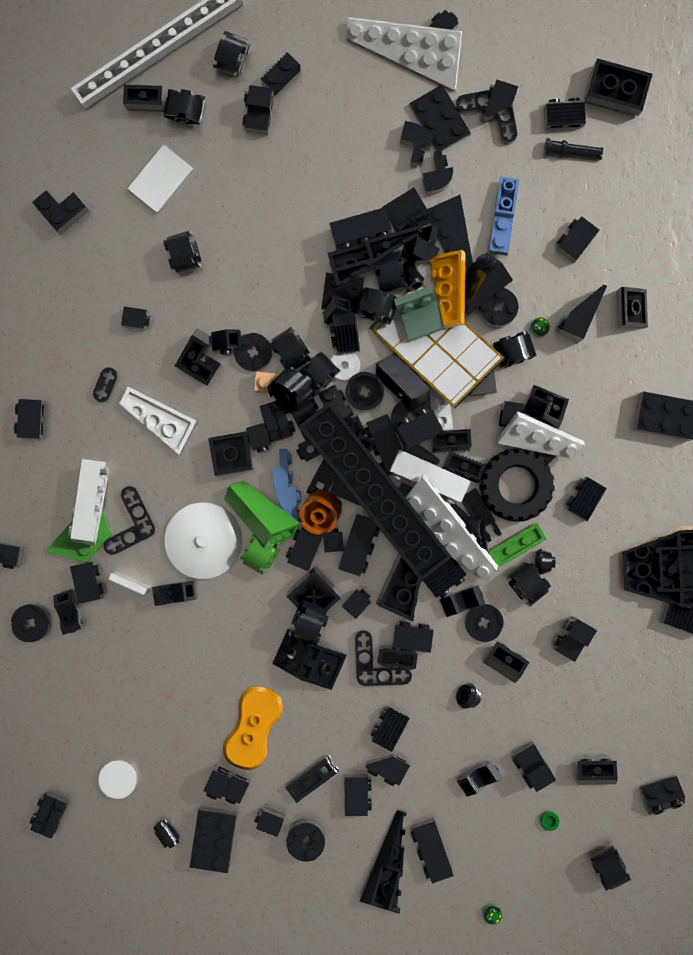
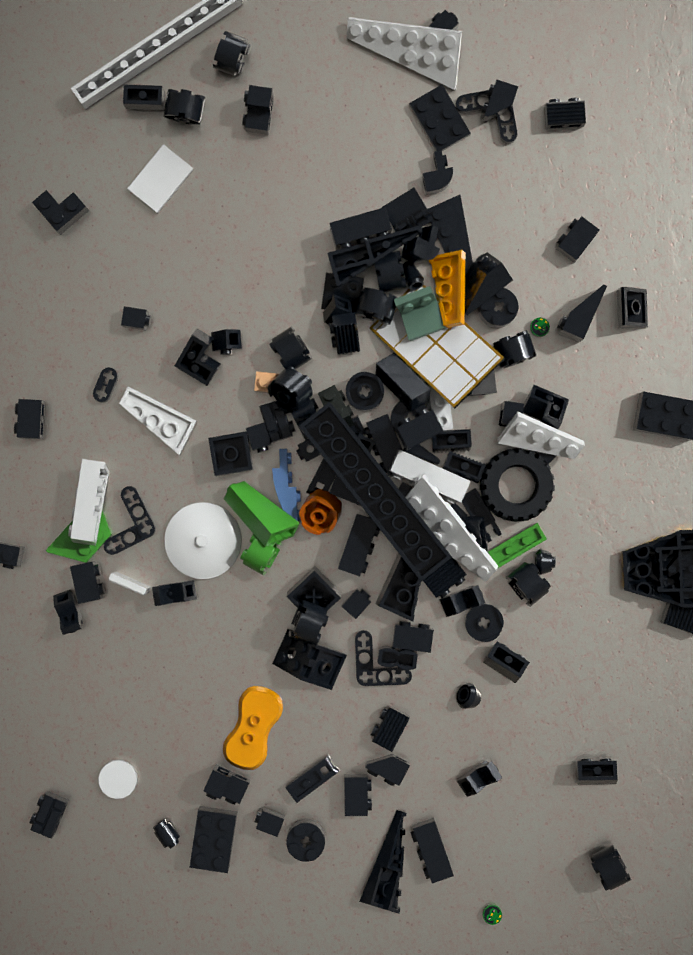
(19, 623): black plate -> none
(183, 252): black brick -> none
(257, 361): black plate -> none
(281, 73): black brick -> none
(304, 549): black brick -> none
(320, 371): black brick -> none
(333, 541): black brick -> none
(353, 368): white piece -> none
(419, 138): black brick -> none
(503, 216): medium blue slope -> none
(535, 768): black brick -> none
(549, 820): green tile -> none
(563, 149): black pin -> none
(573, 638): black brick -> none
(585, 498): black brick -> none
(618, 87): black brick -> none
(663, 795): black bracket -> none

